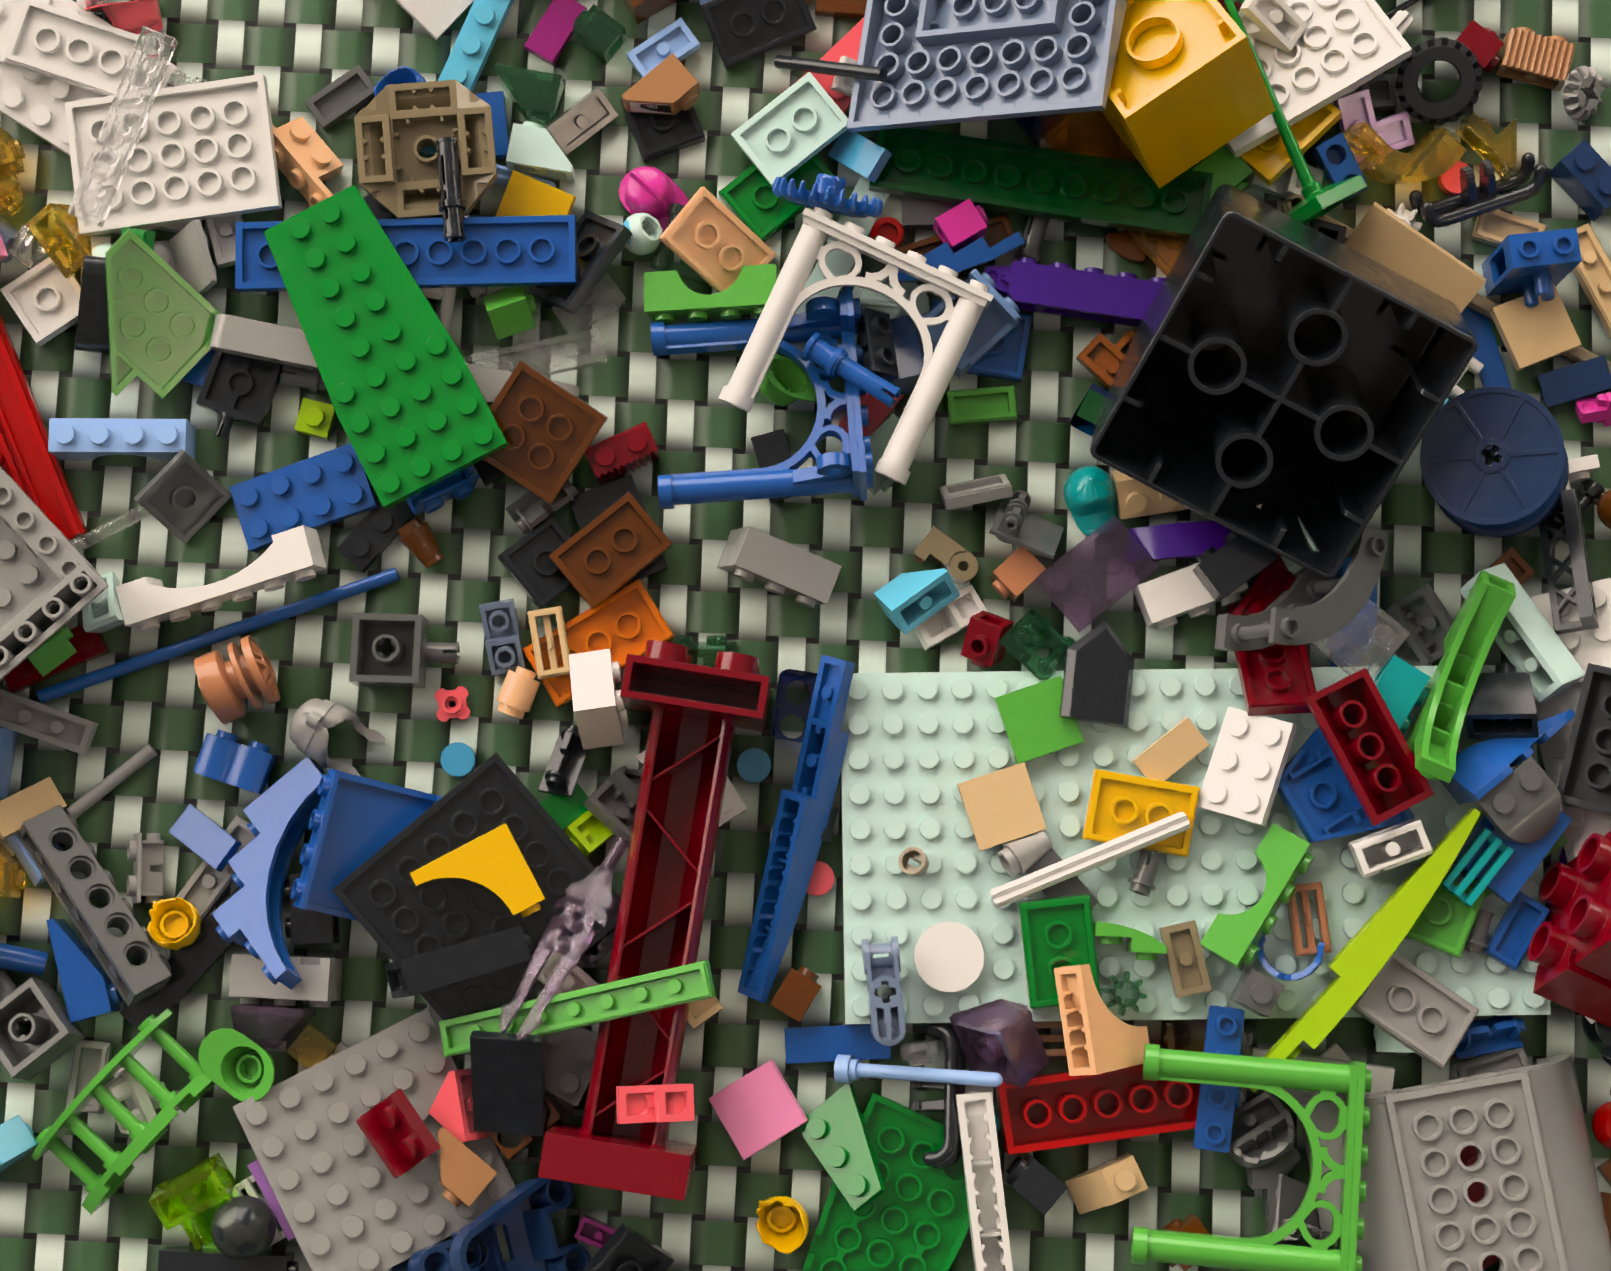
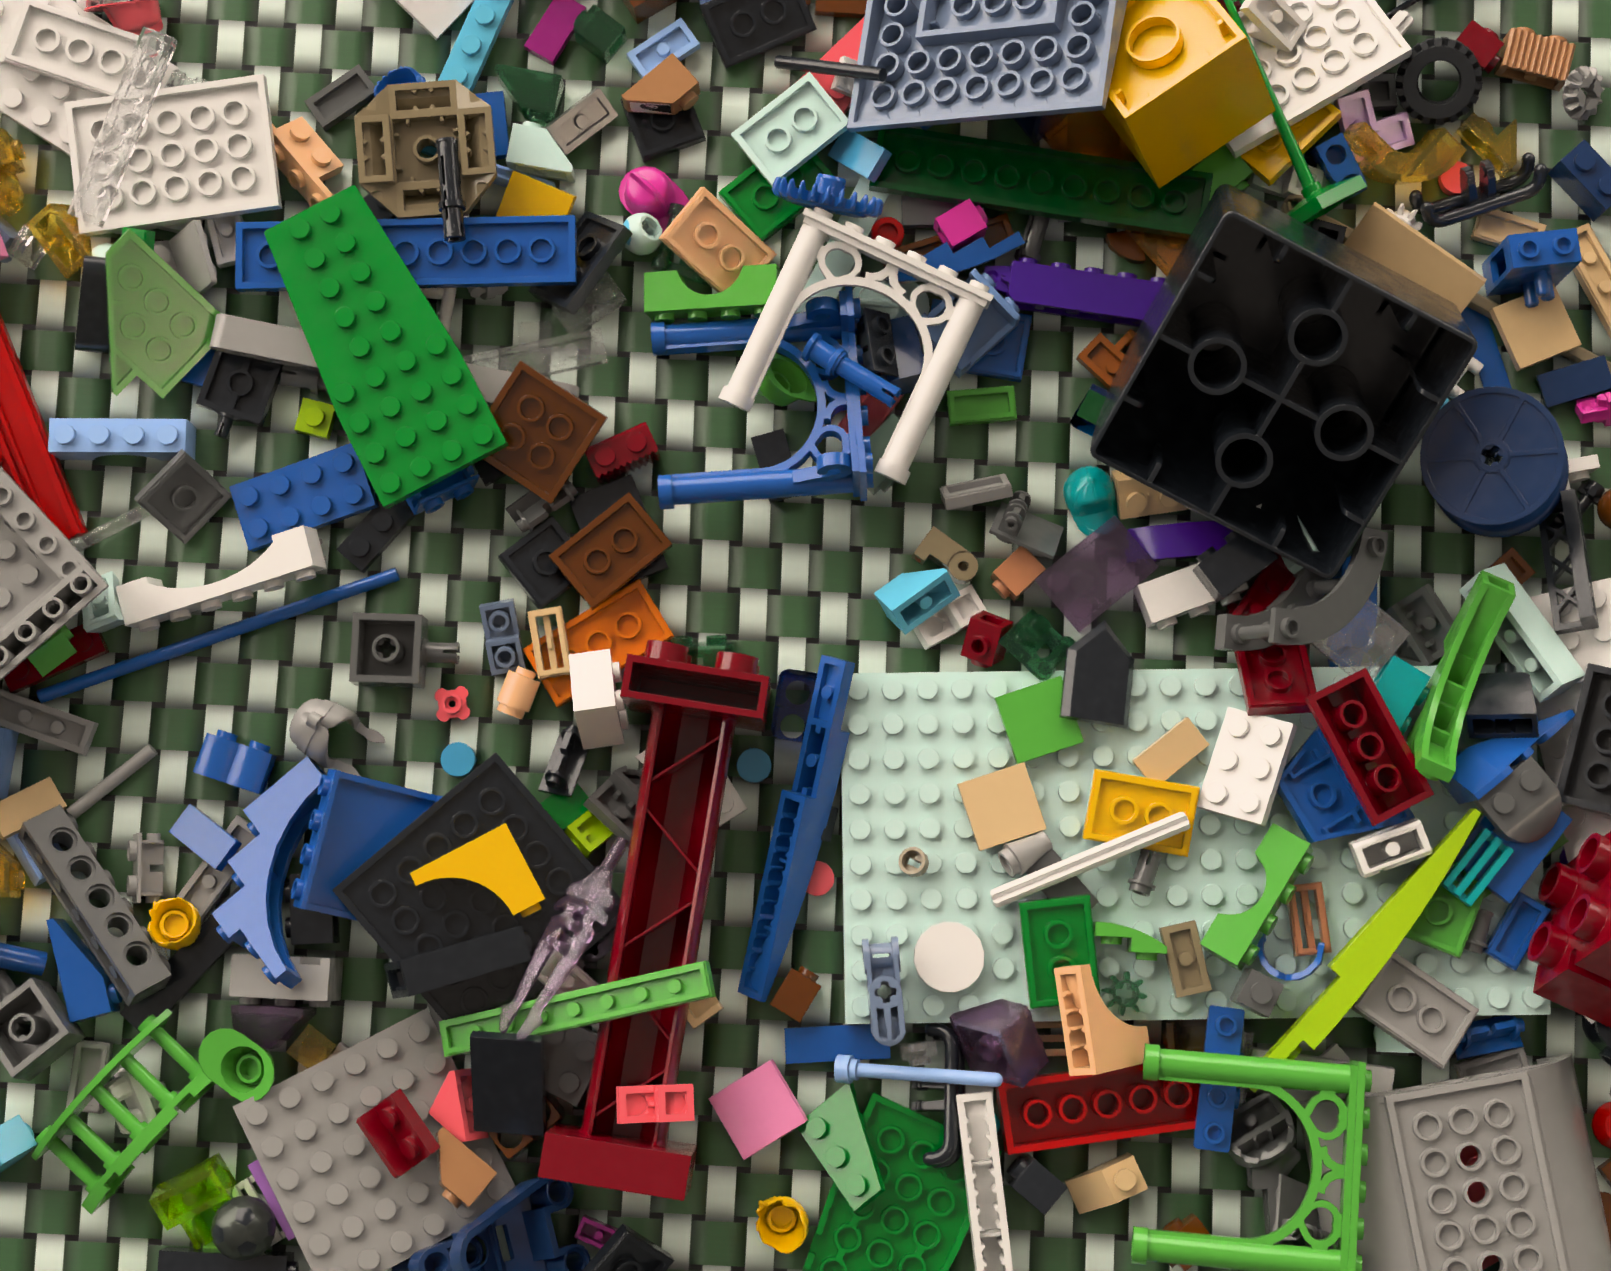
(44, 300): white plate -> none
(230, 682): nougat wheel -> none
(420, 542): reddish brown cone -> none
(510, 311): bright green brick -> none
(779, 566): light grey wedge -> none

